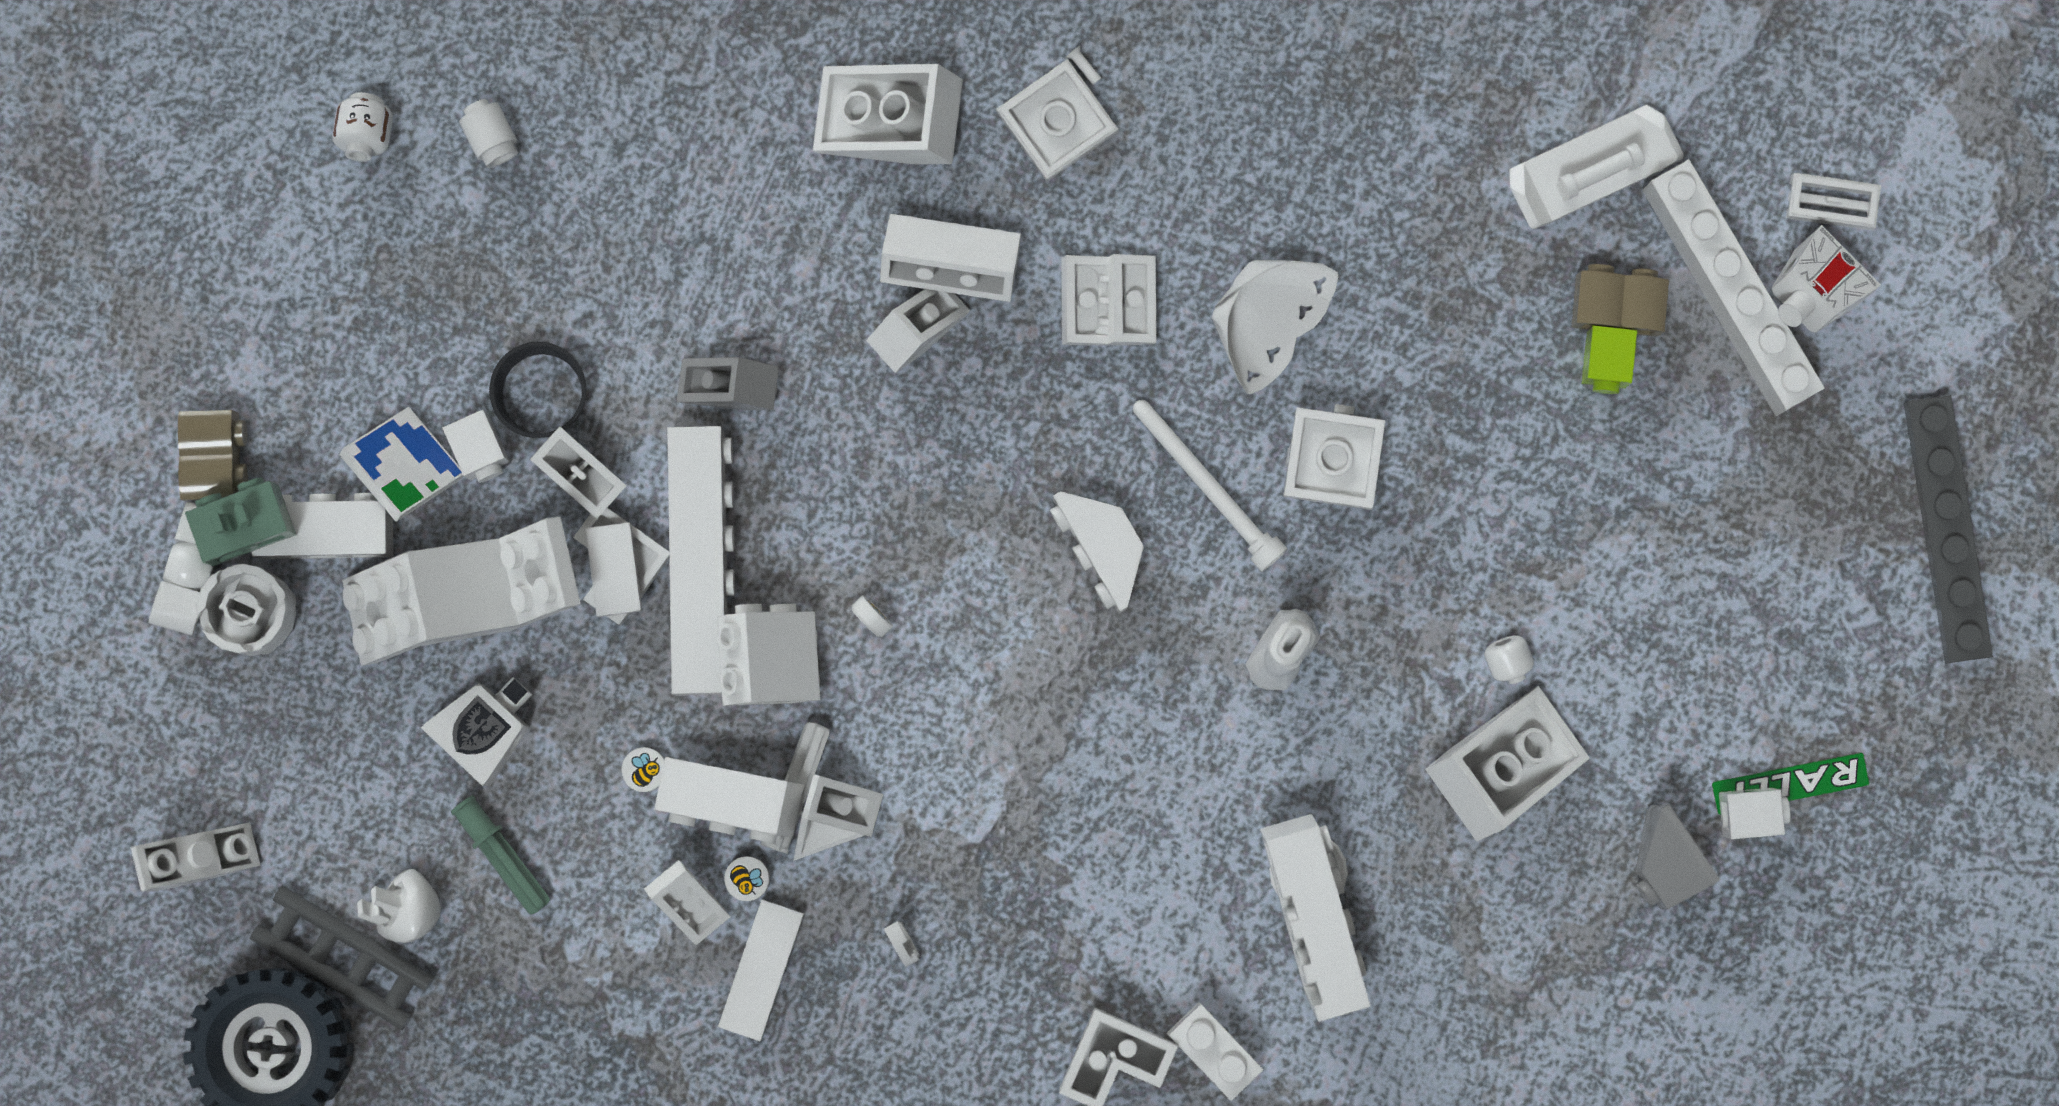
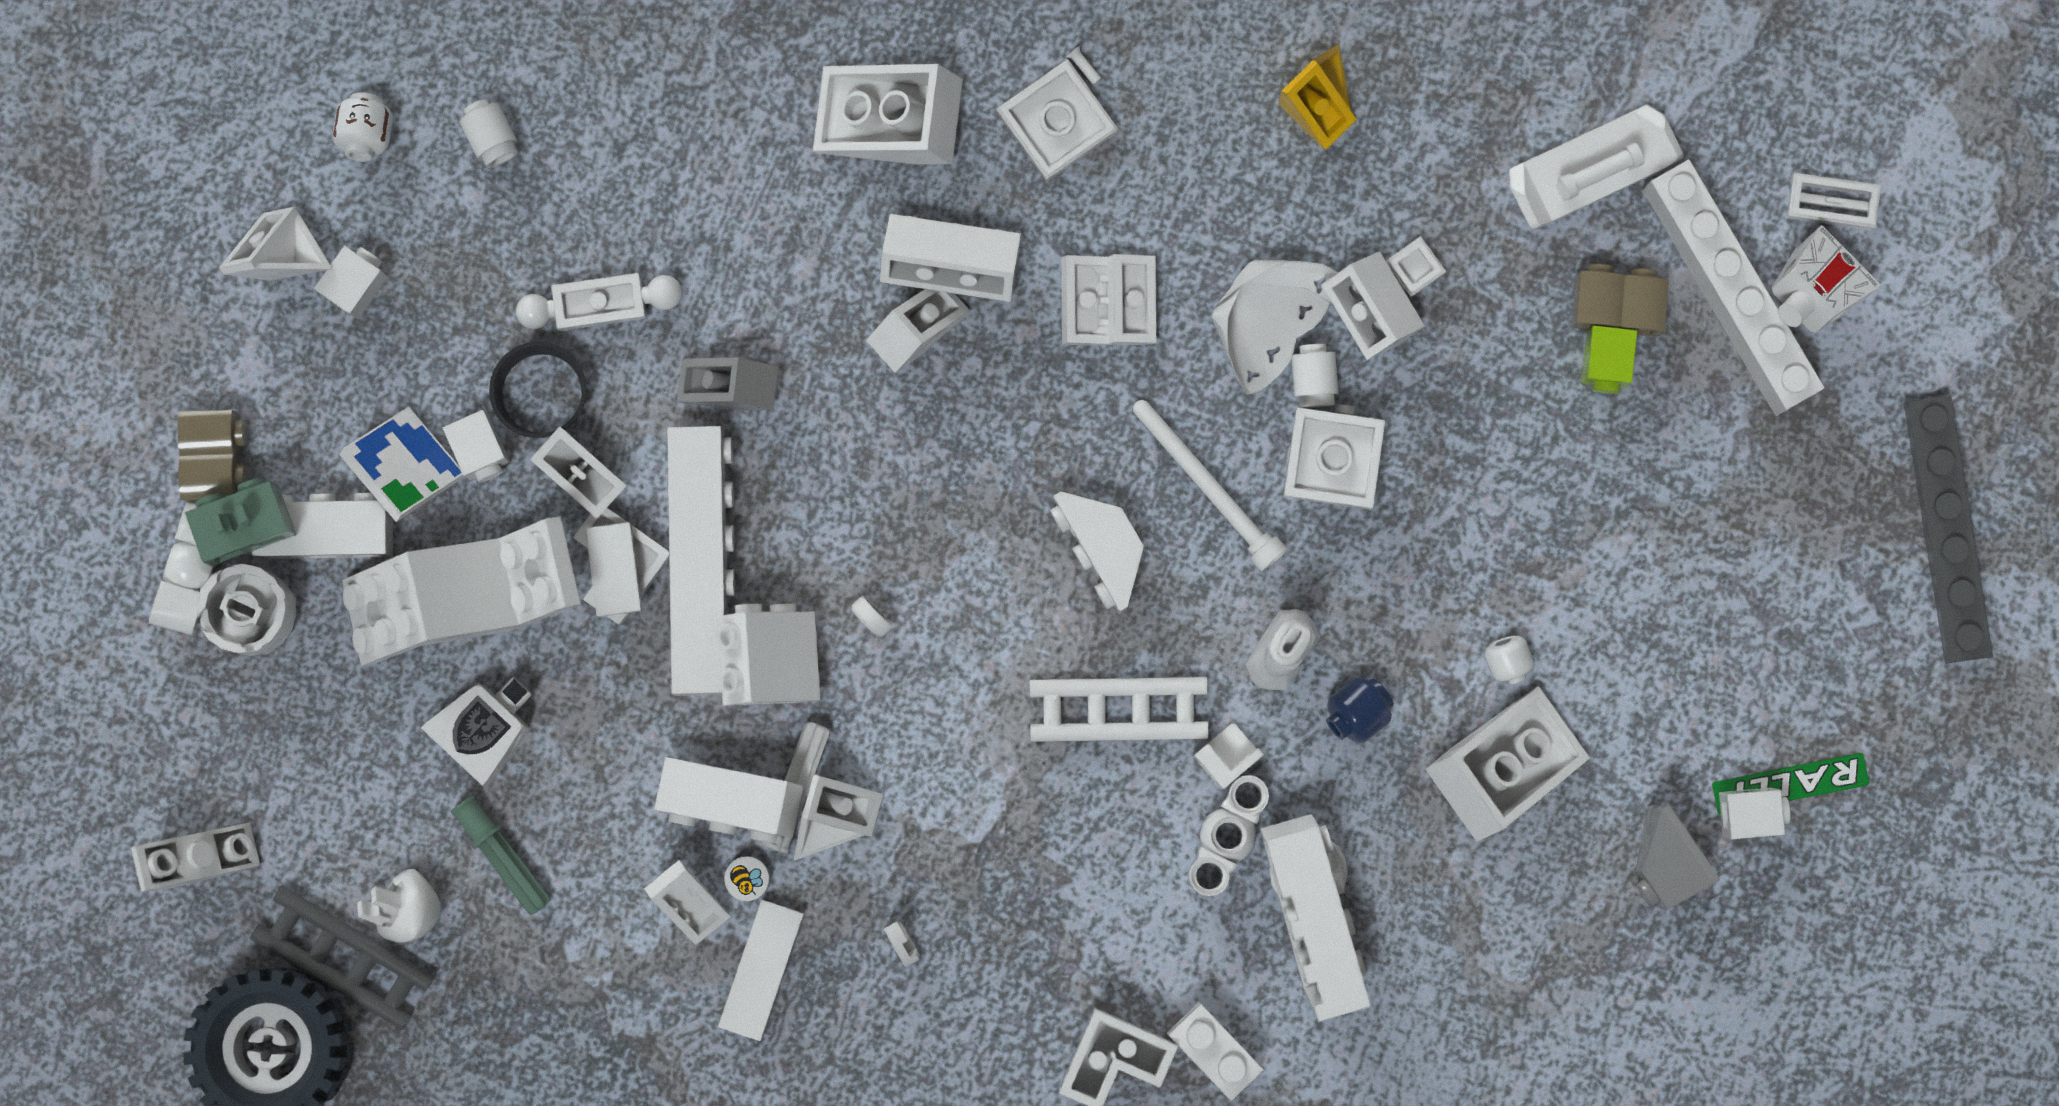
(276, 249): none -> white slope
(352, 280): none -> white brick
(598, 302): none -> white plate
(643, 769): tile -> none
(1138, 729): none -> white bar
(1227, 756): none -> white panel
(1244, 820): none -> white piece
(1315, 376): none -> white brick
(1320, 98): none -> yellow slope
(1359, 710): none -> dark blue head
(1373, 305): none -> white brick
(1415, 267): none -> white tile

